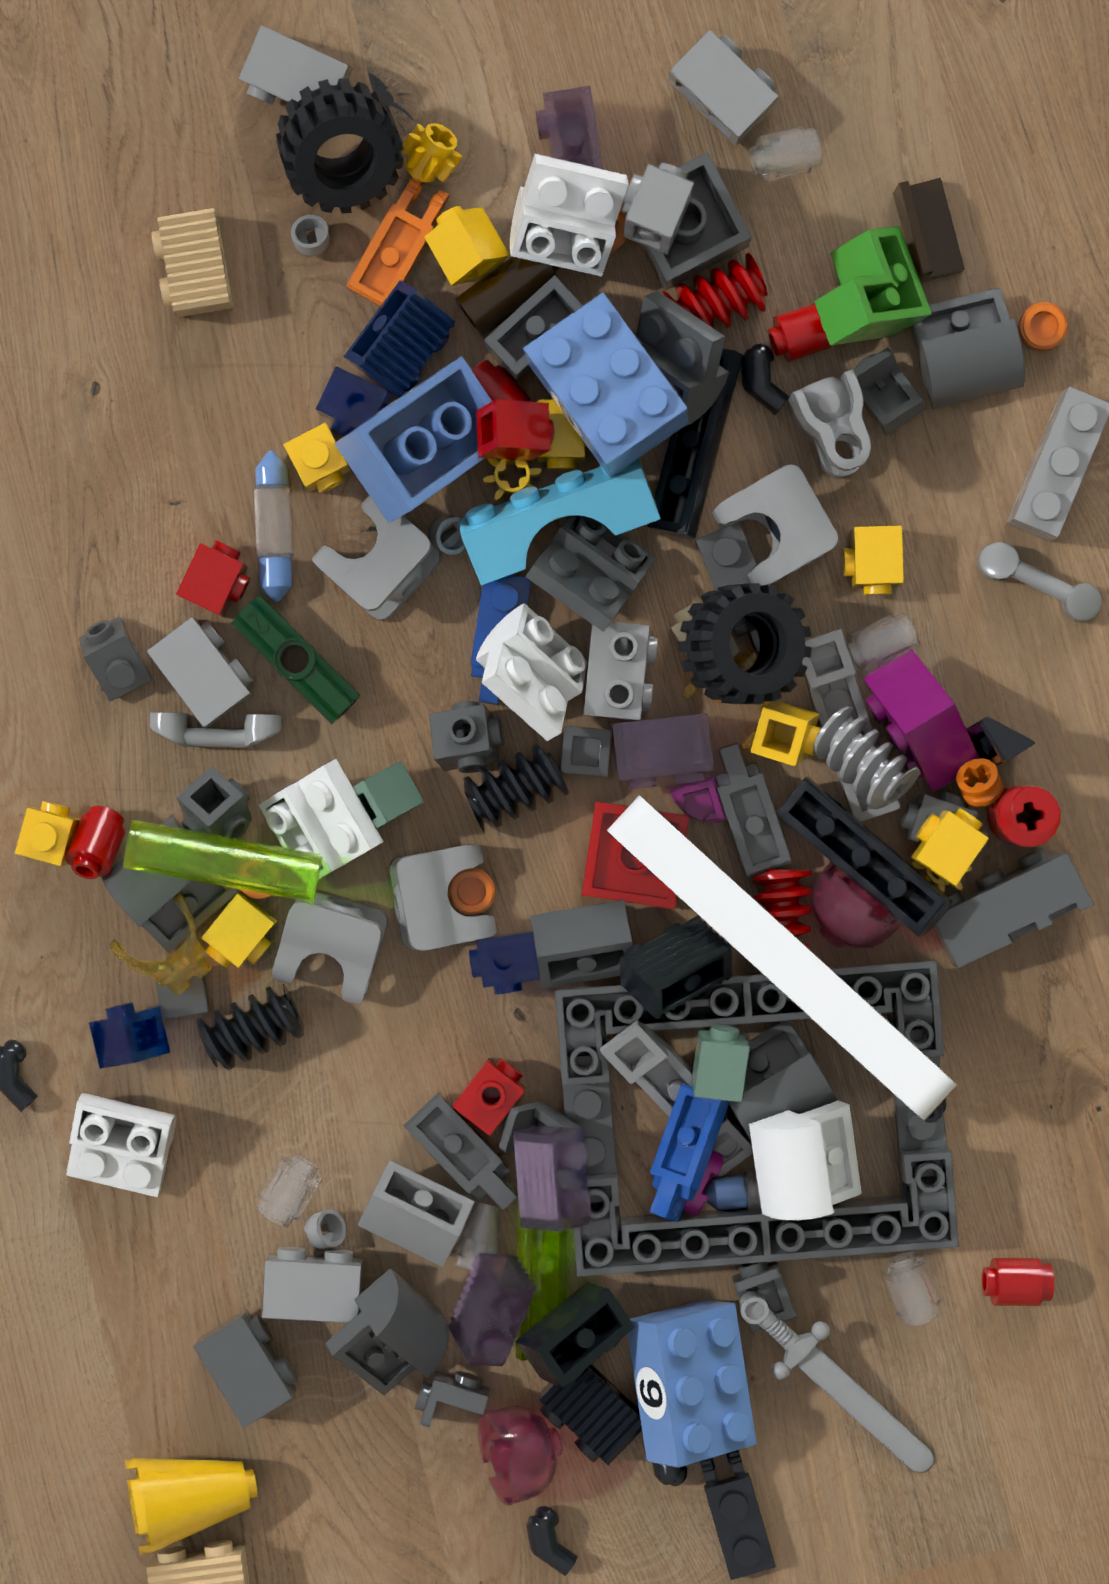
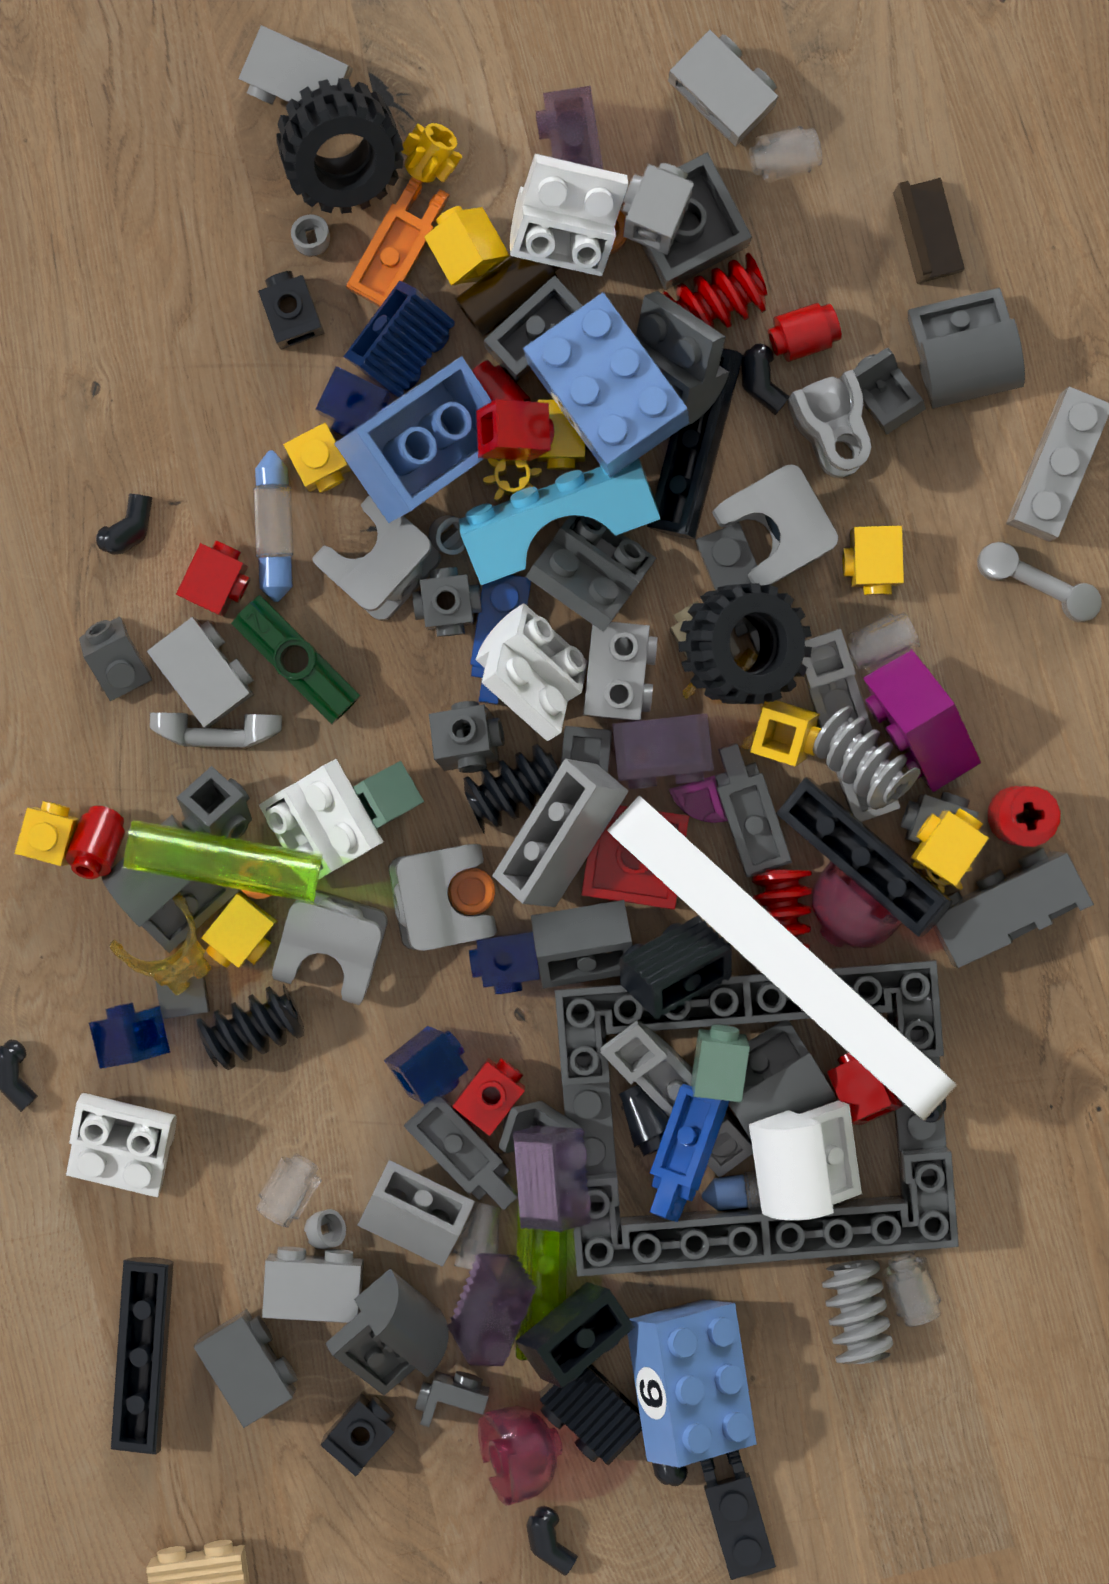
(128, 531): none -> black arm
(142, 1355): none -> black brick
(185, 1497): yellow cone -> none
(193, 262): tan brick -> none
(294, 326): none -> black brick
(364, 1413): none -> black brick
(428, 1064): none -> clear blue brick
(450, 621): none -> dark grey brick
(560, 833): none -> light grey brick
(644, 1119): none -> black cone
(713, 1168): magenta tile -> none
(767, 1280): dark grey bracket -> none
(804, 1353): light grey sword -> none
(859, 1312): none -> light grey piece
(862, 1091): none -> red brick
(877, 289): bright green brick -> none
(980, 793): orange bush -> none
(997, 741): black slope -> none
(1018, 1281): red brick -> none
(1042, 326): orange tile -> none

